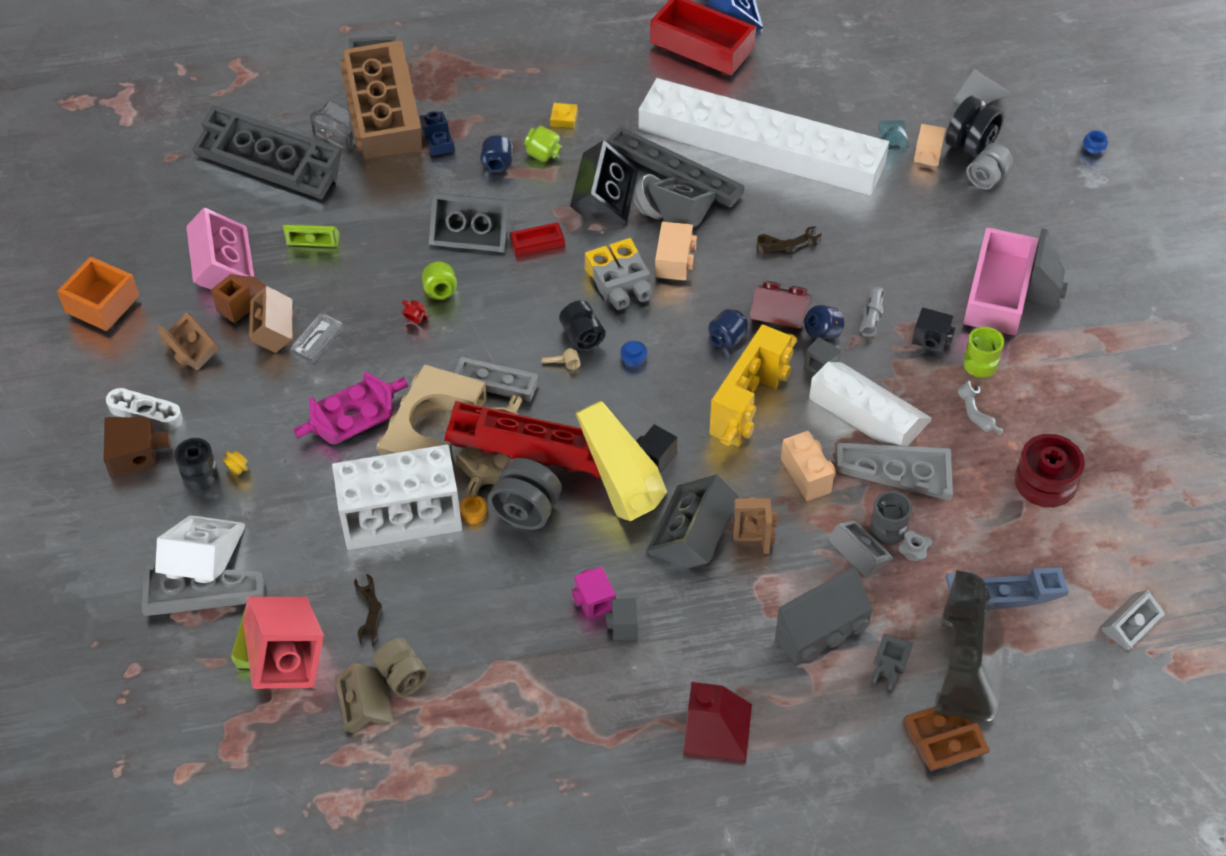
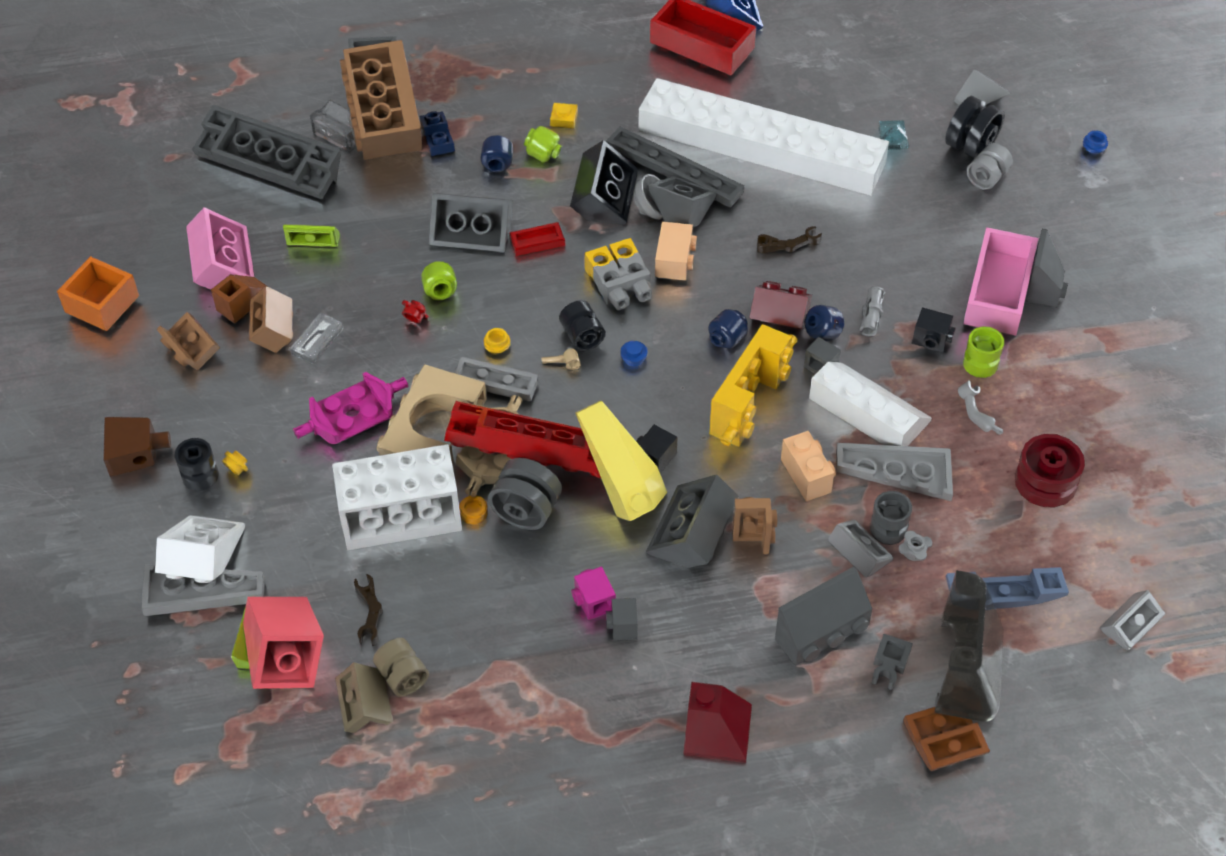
(136, 400): white beam -> none
(496, 340): none -> yellow plate
(929, 144): light nougat brick -> none

